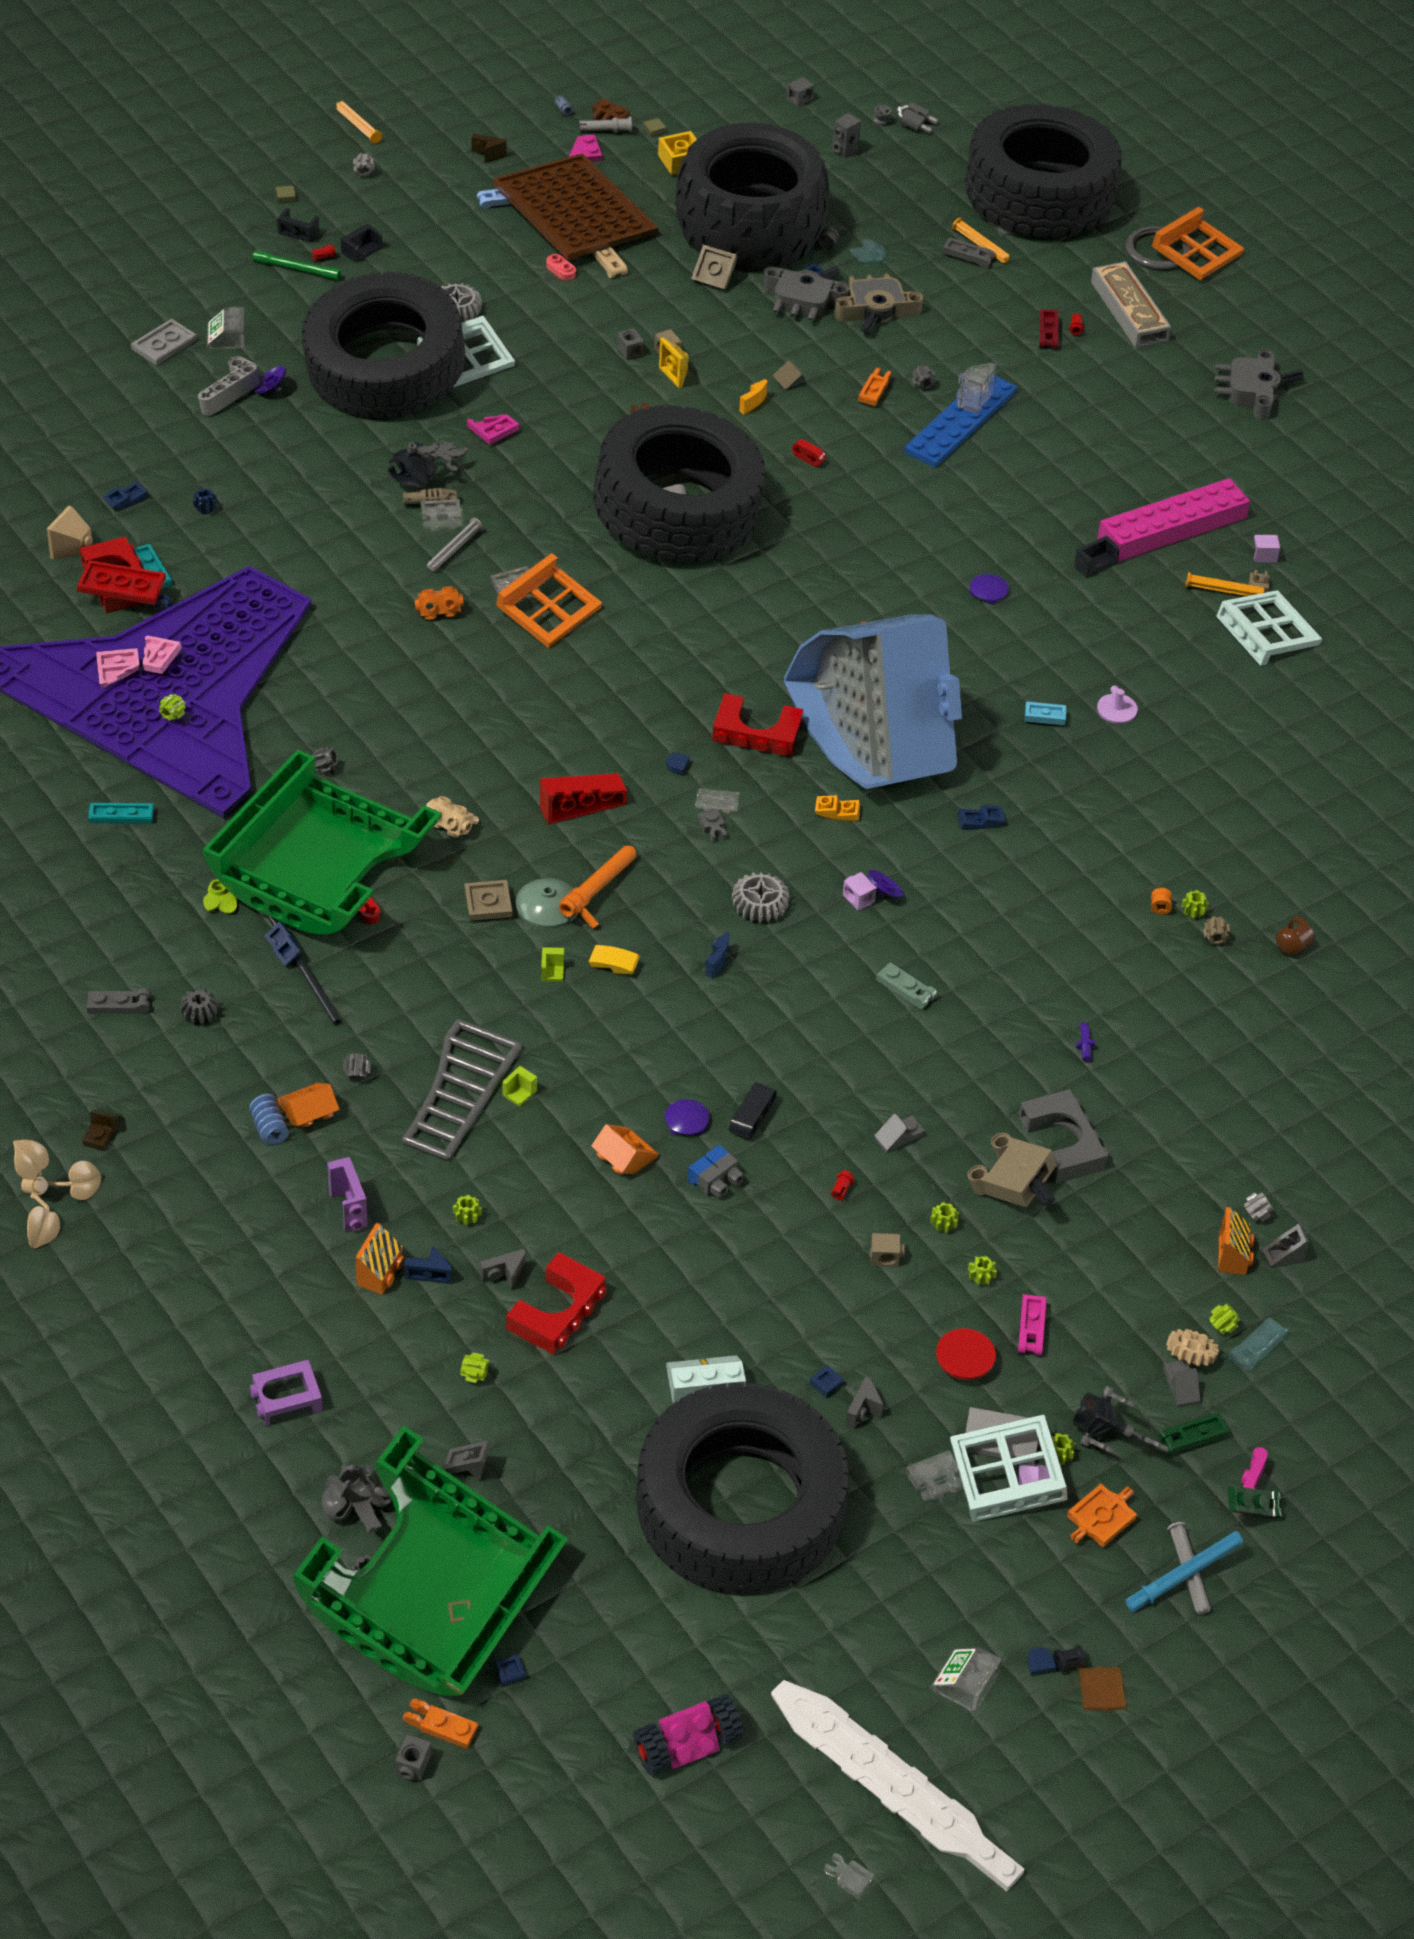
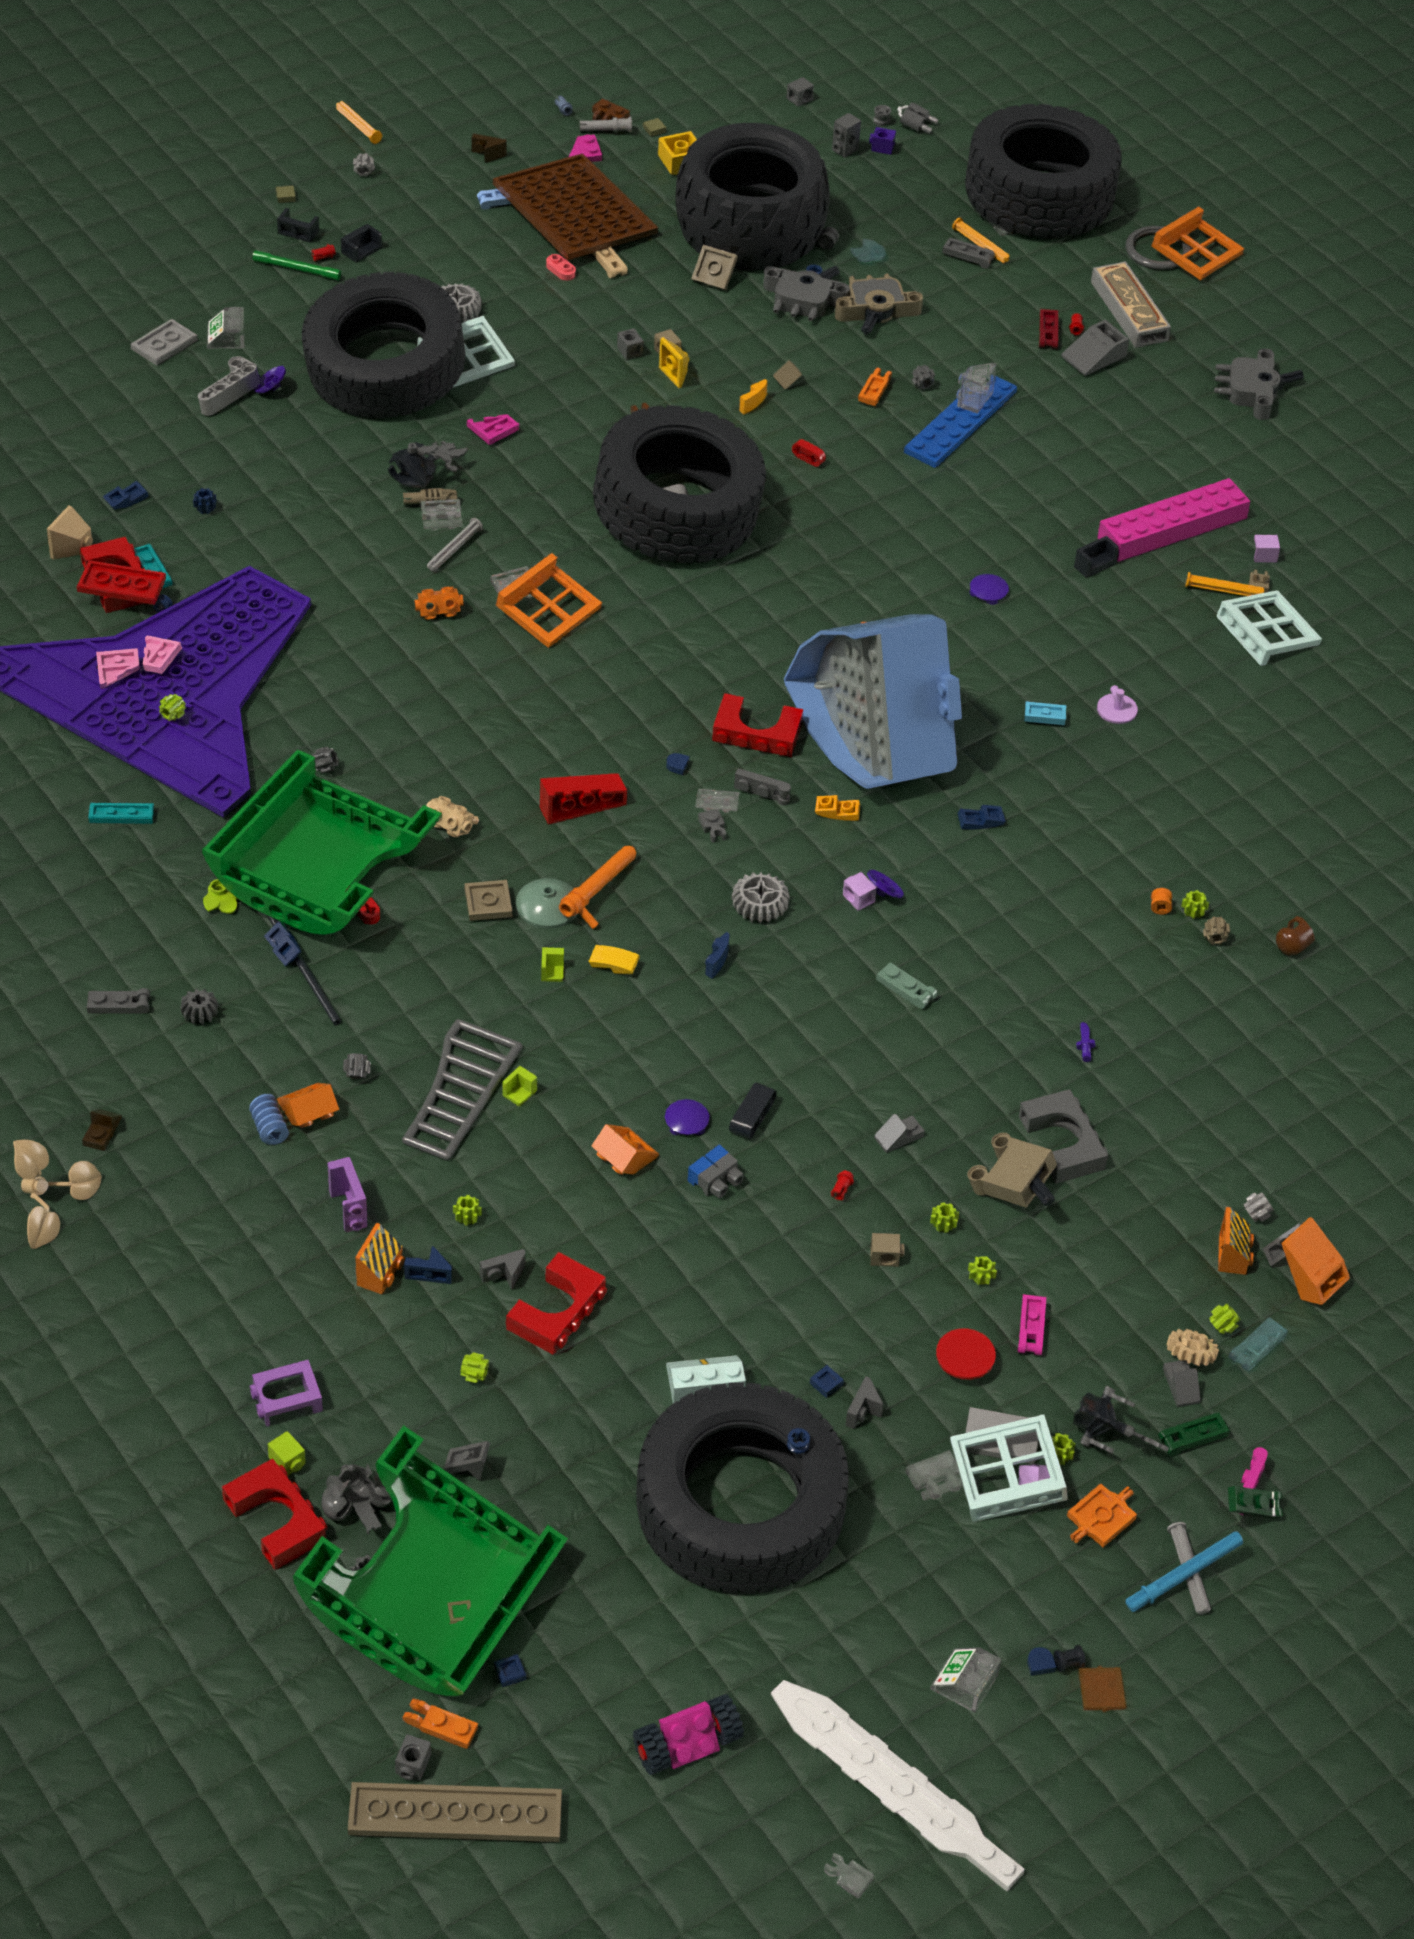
(272, 1484): none -> red arch
(287, 1452): none -> lime brick
(455, 1812): none -> dark tan plate
(762, 786): none -> dark grey plate
(799, 1447): none -> dark blue bush
(883, 140): none -> dark purple brick
(1097, 348): none -> dark grey slope
(1314, 1263): none -> orange slope

